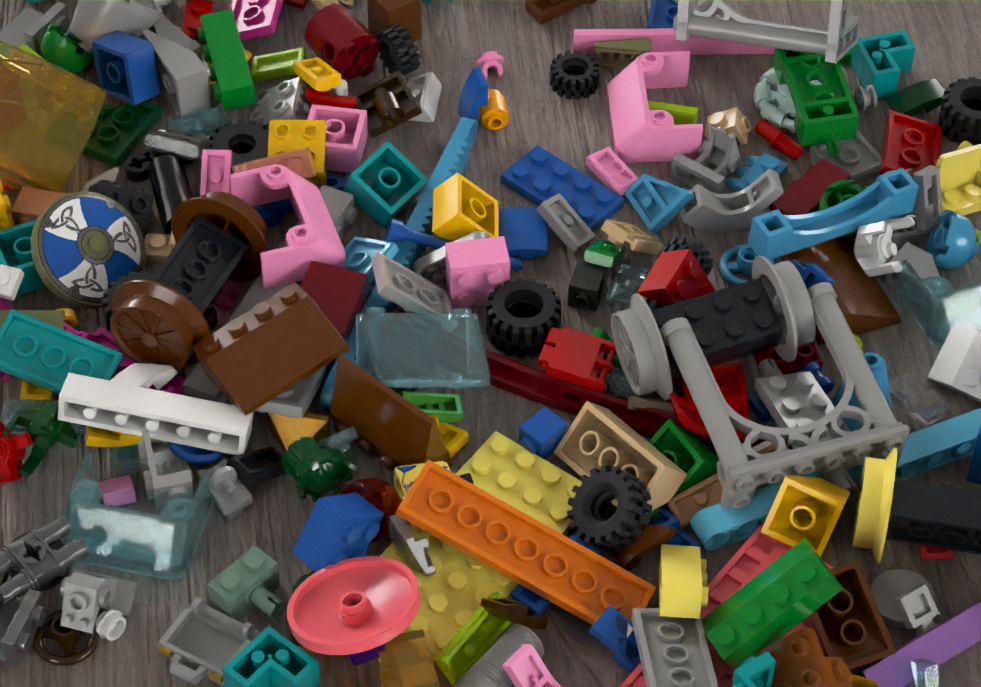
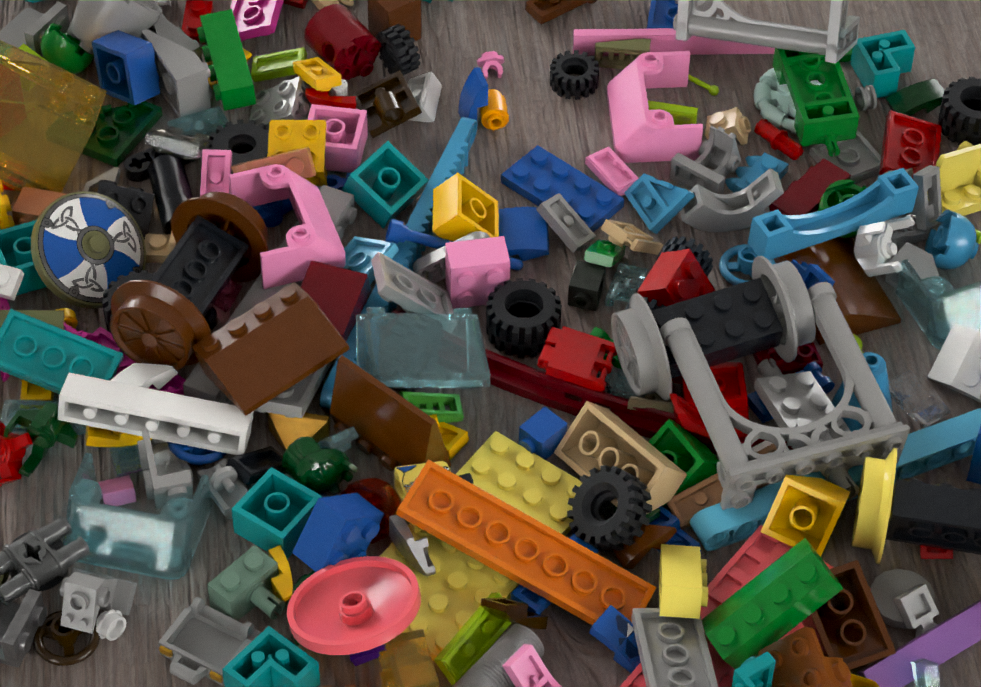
(274, 512): none -> teal brick
(282, 584): none -> yellow slope
(713, 90): none -> lime hinge

